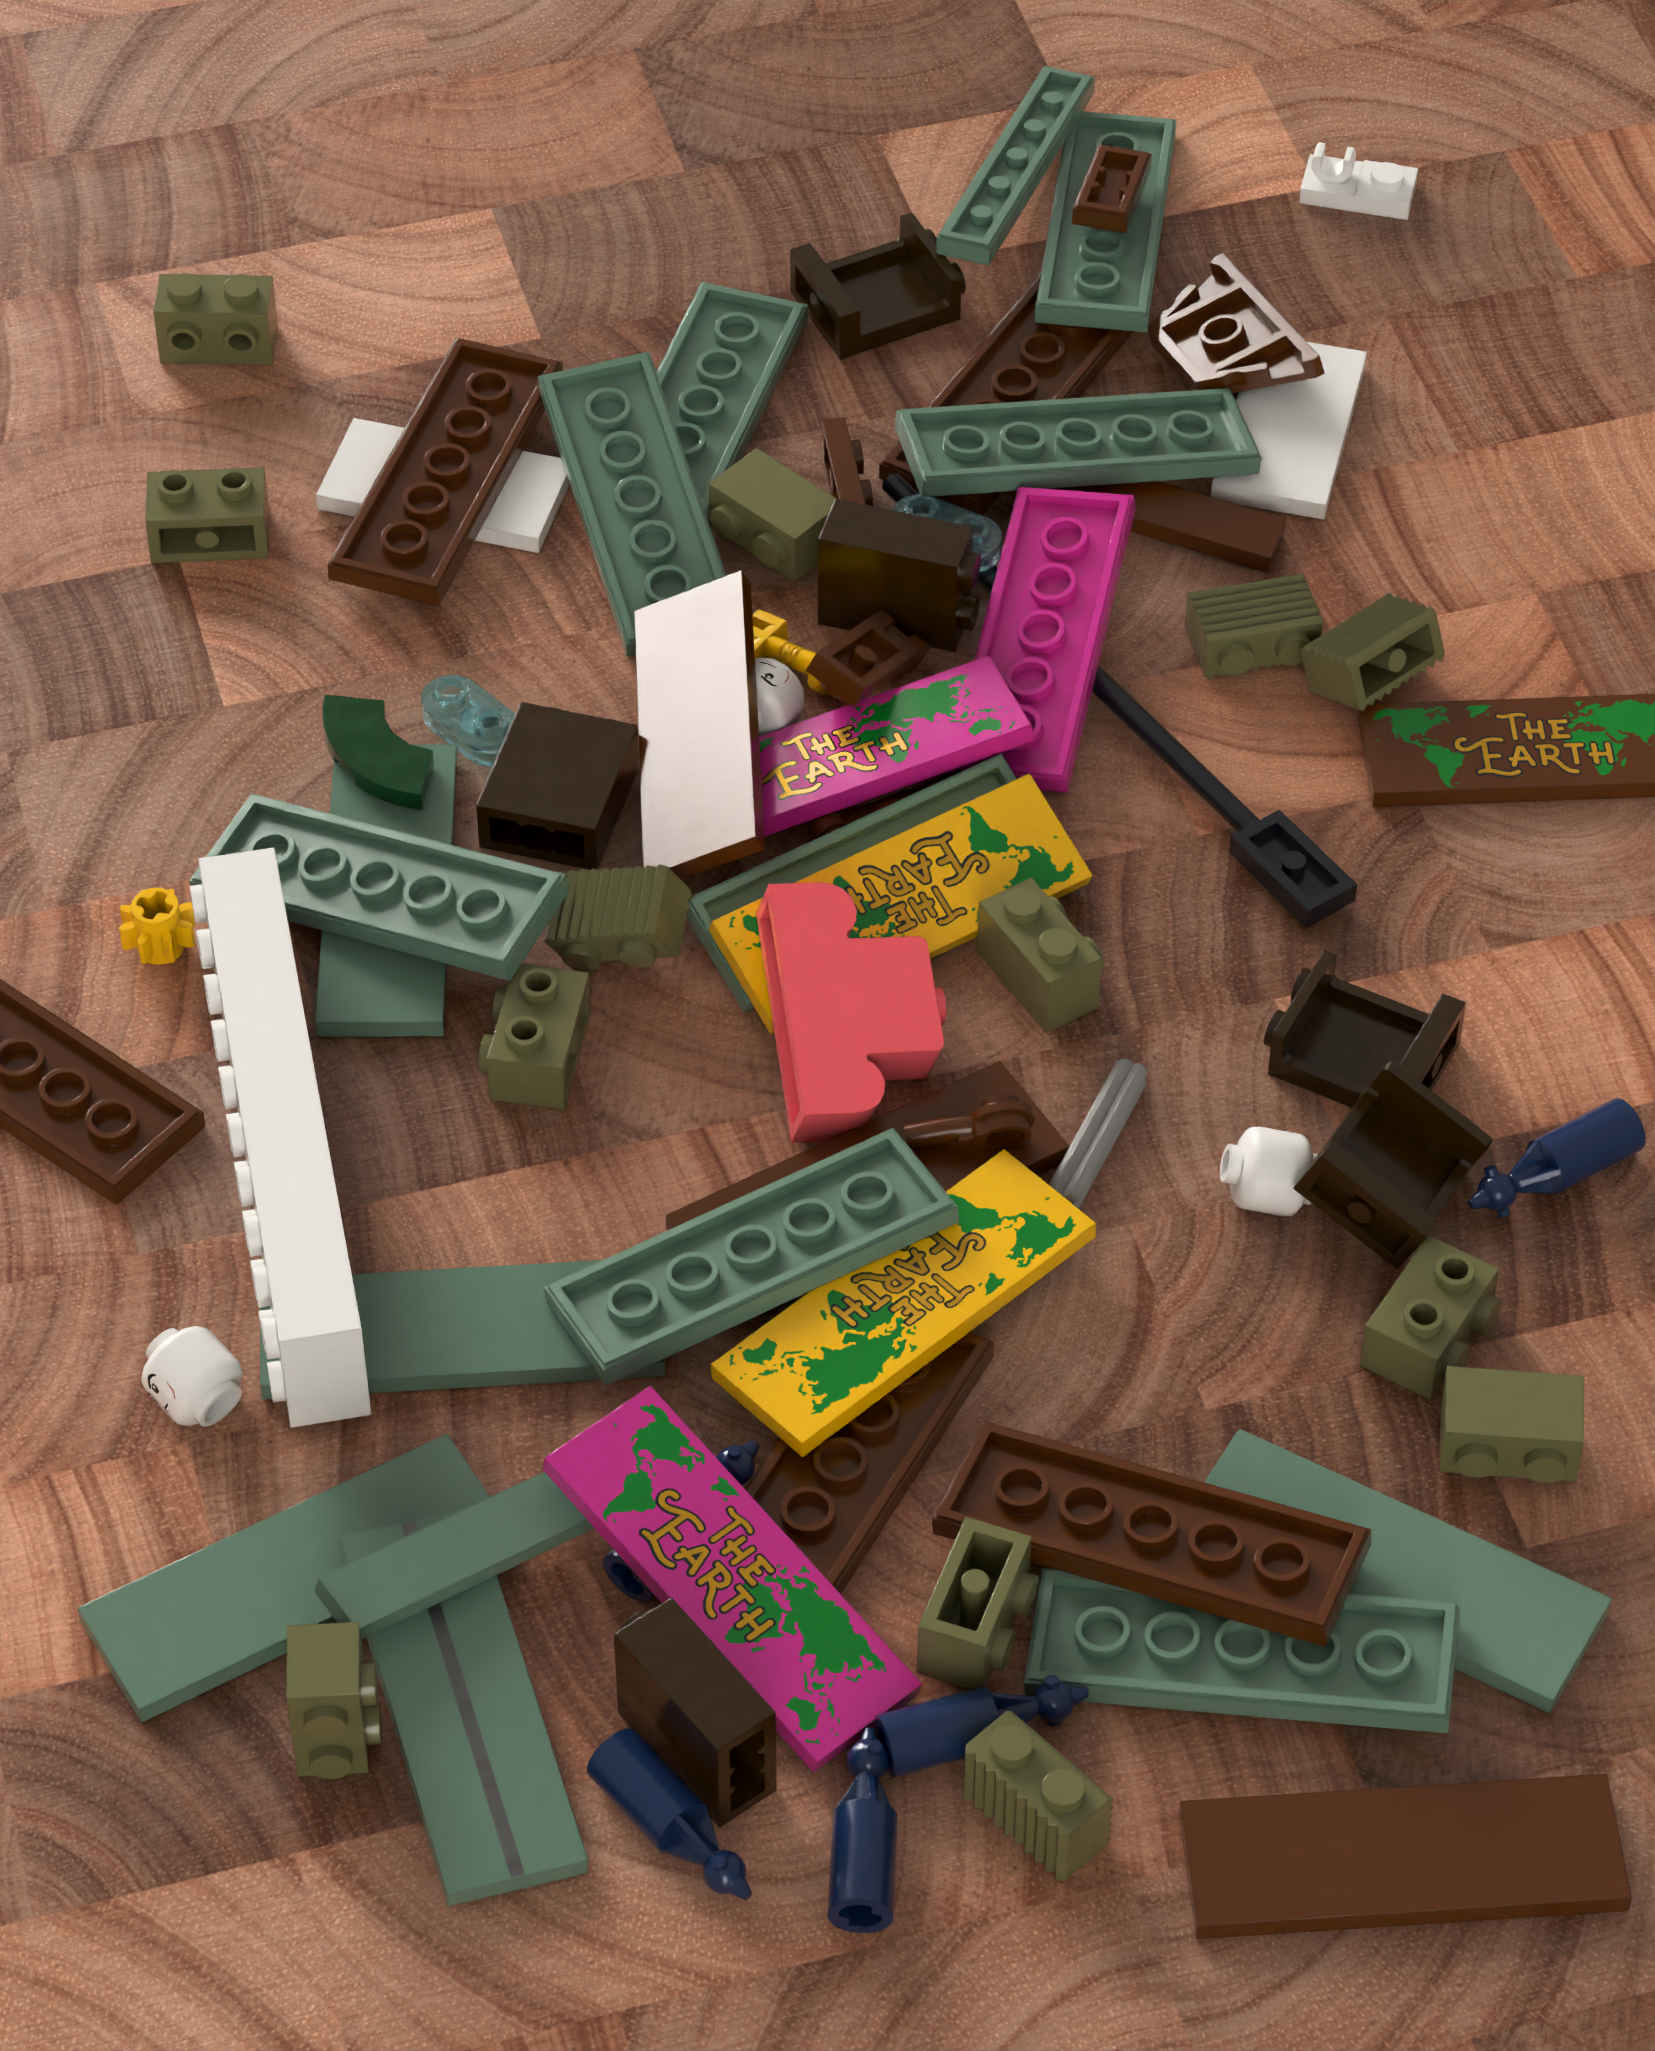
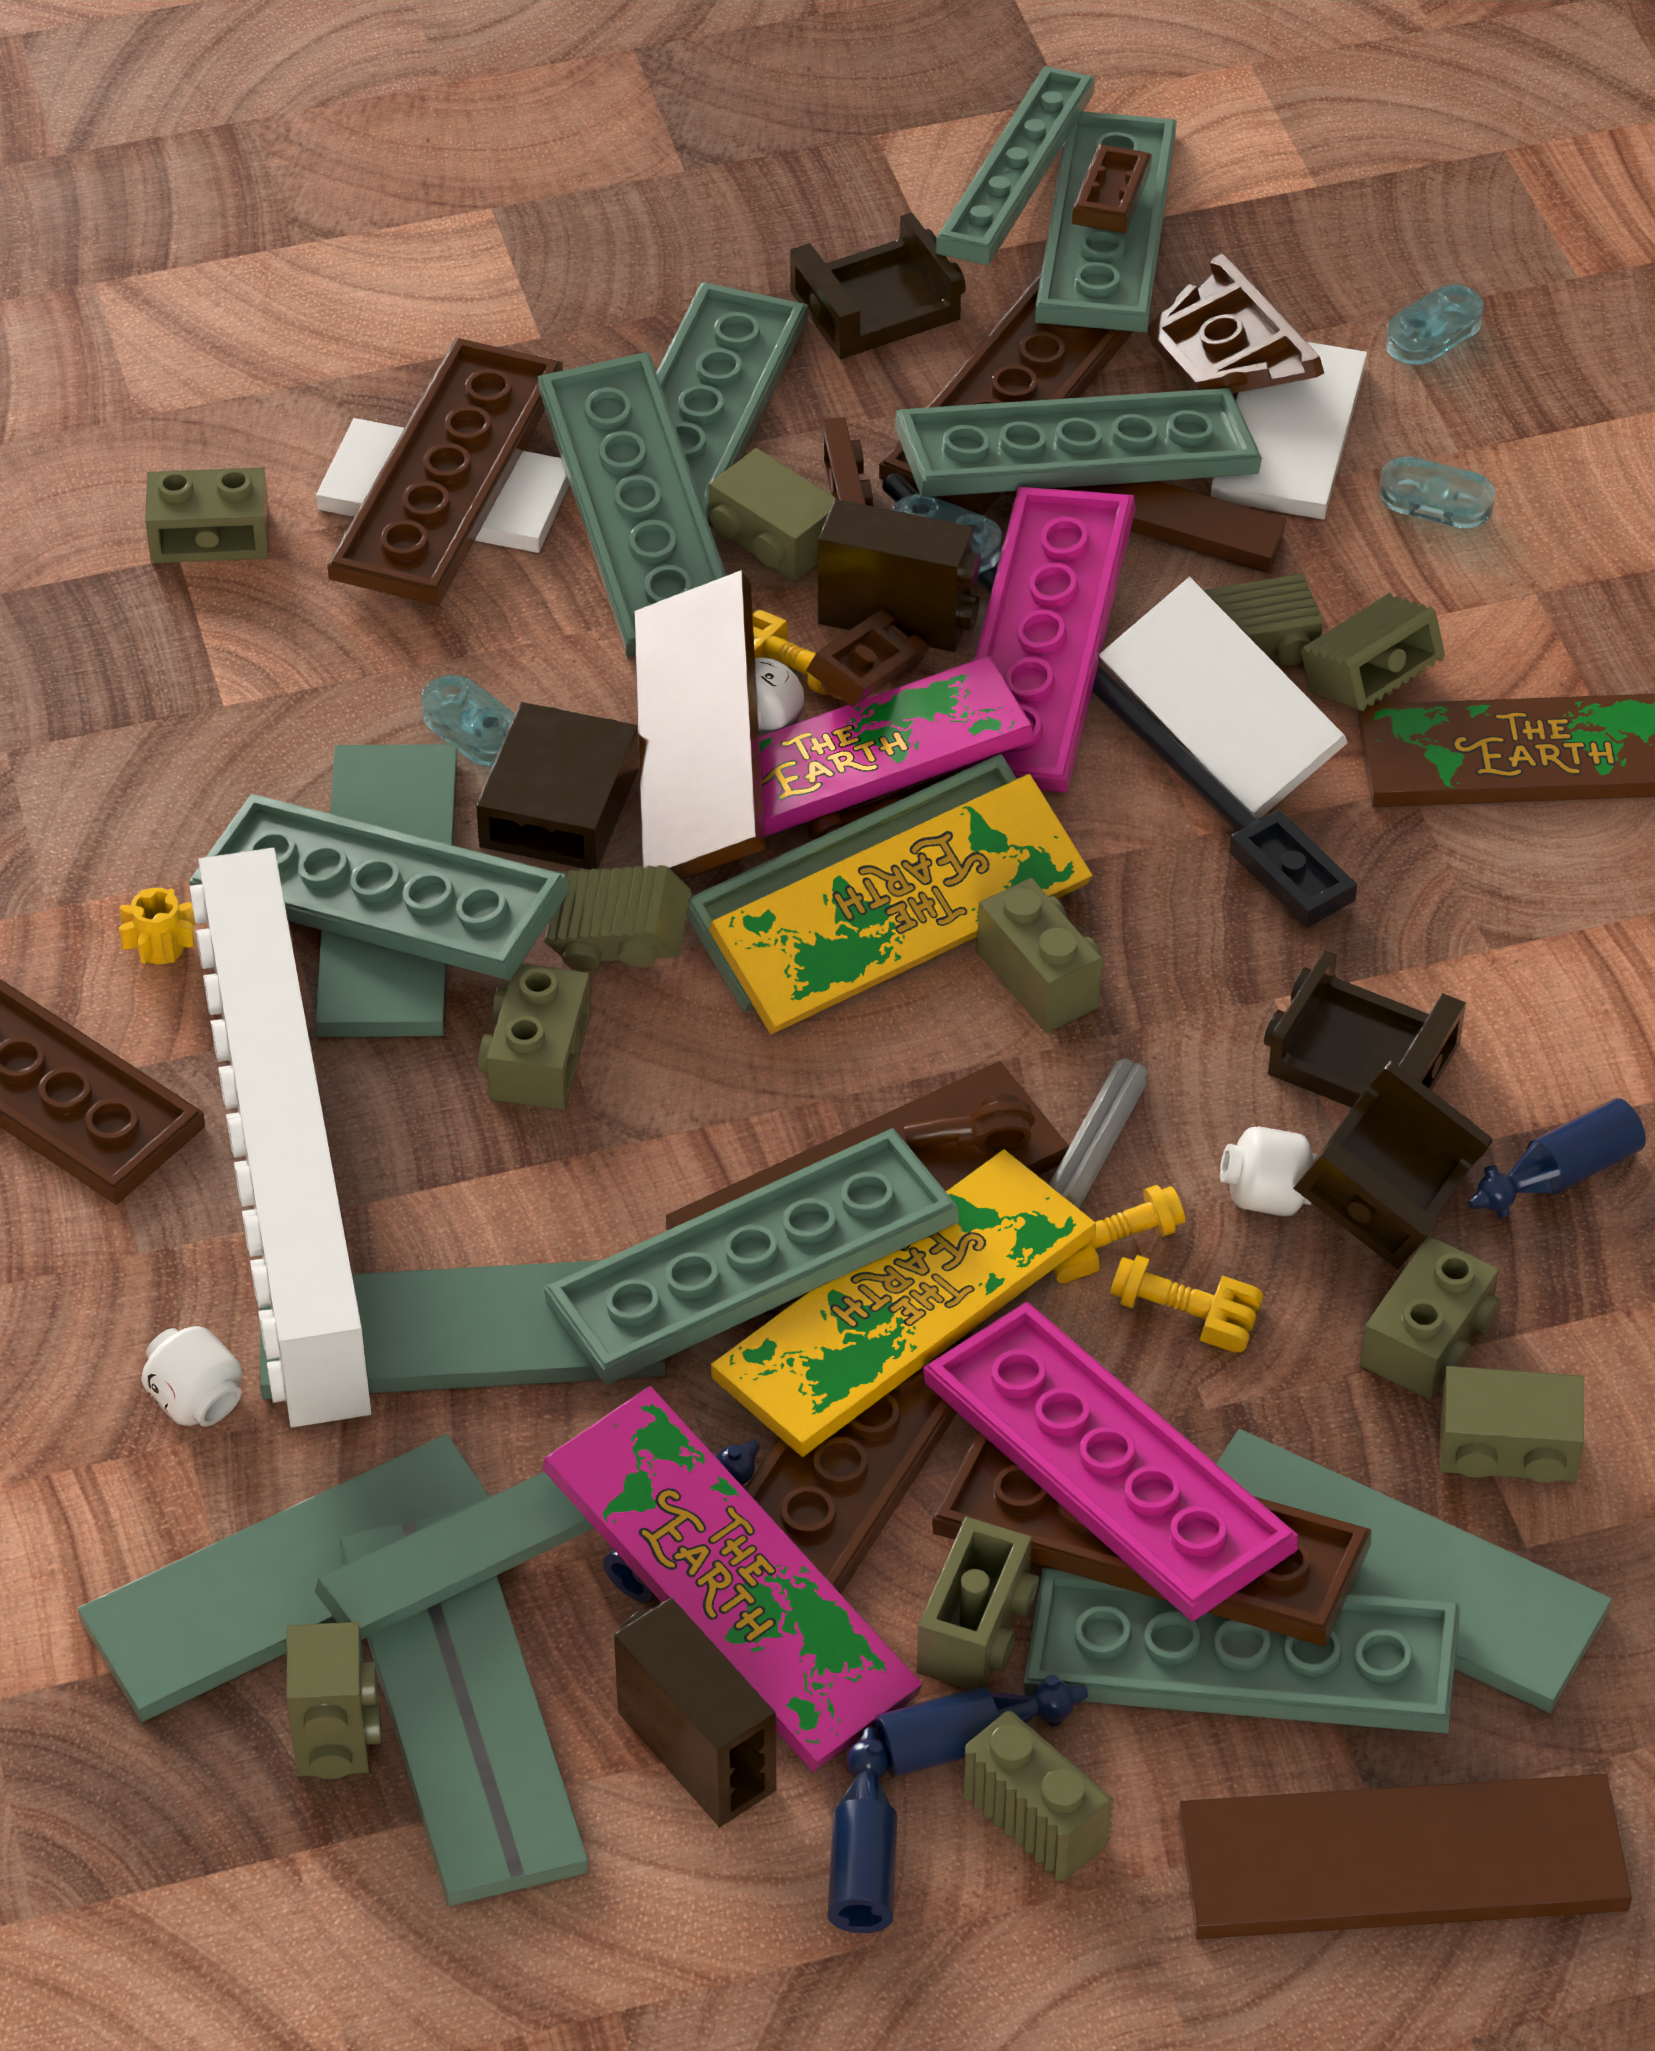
(213, 314): olive brick -> none
(373, 754): dark green tile -> none
(665, 1809): dark blue wheel -> none
(843, 1008): coral brick -> none
(1111, 1461): none -> dark pink tile
(1160, 1210): none -> yellow hinge
(1223, 698): none -> white tile
(1227, 1313): none -> yellow hinge
(1357, 185): white plate -> none
(1434, 324): none -> clear light blue plate
(1436, 492): none -> clear light blue plate

